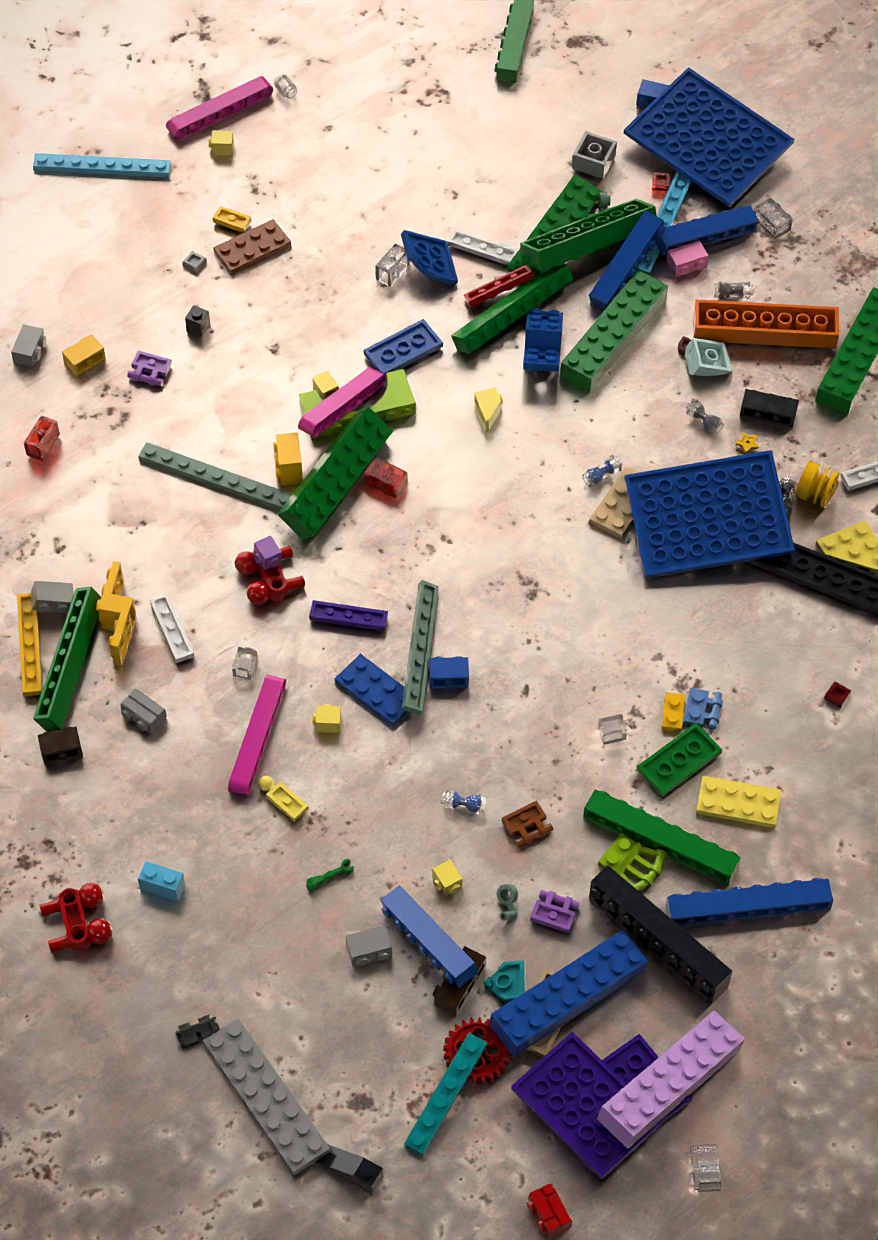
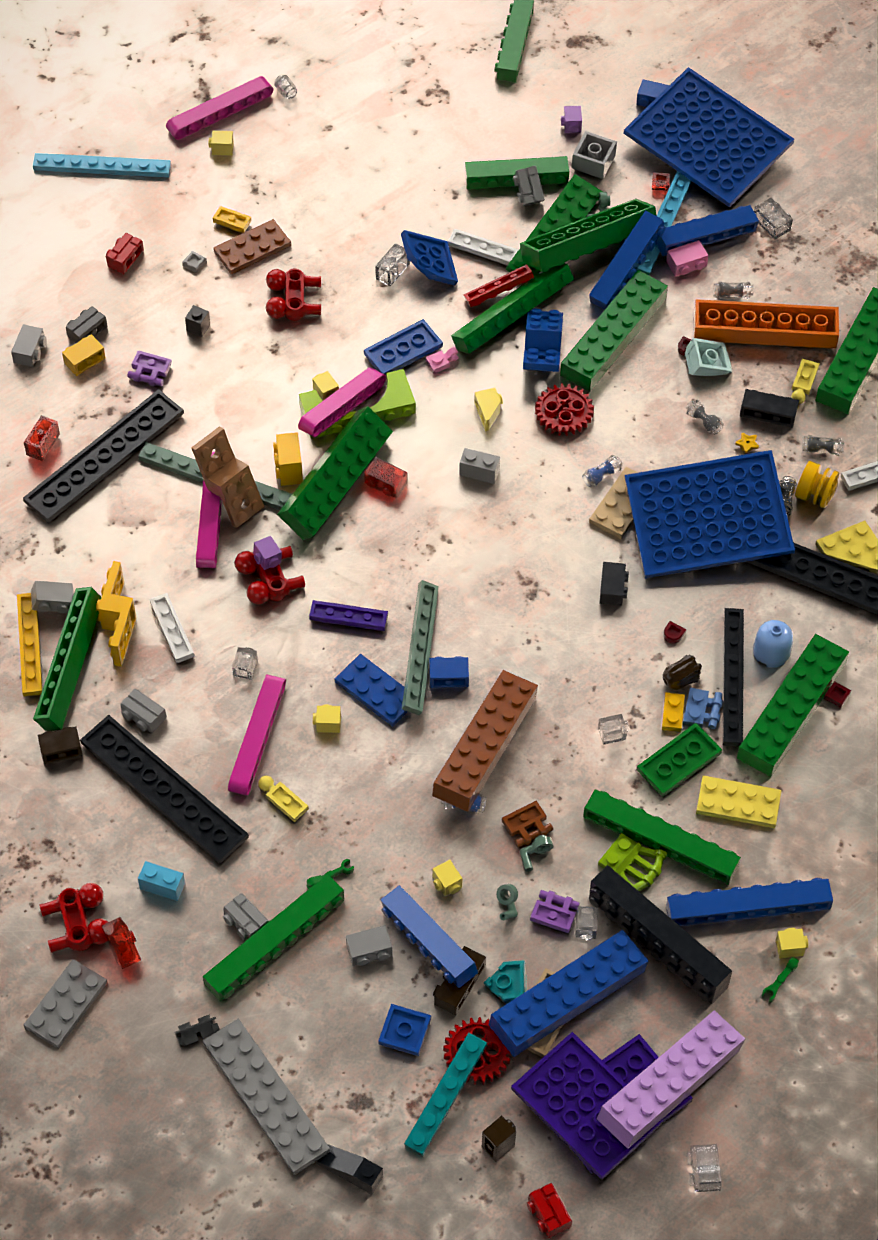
(65, 1003): none -> light grey plate
(87, 323): none -> dark grey brick
(103, 456): none -> black plate
(121, 942): none -> clear red brick
(124, 253): none -> red brick
(164, 789): none -> black plate
(208, 529): none -> dark pink beam
(227, 477): none -> medium nougat bracket
(244, 916): none -> light grey brick
(274, 937): none -> green brick
(294, 283): none -> red piece
(404, 1029): none -> blue plate
(440, 361): none -> bright pink plate
(479, 465): none -> light grey brick
(484, 741): none -> dark orange brick
(499, 1138): none -> dark brown brick
(501, 172): none -> green brick
(529, 186): none -> light grey brick
(540, 845): none -> sand green plate
(564, 409): none -> red gear
(572, 119): none -> medium lavender brick
(586, 922): none -> clear brick
(612, 583): none -> black brick
(673, 633): none -> dark red tile
(682, 673): none -> dark brown piece
(733, 676): none -> black plate
(773, 643): none -> light blue cylinder
(773, 988): none -> green piece
(791, 943): none -> light yellow brick
(792, 705): none -> green brick
(804, 379): none -> light yellow plate
(816, 444): none -> clear piece

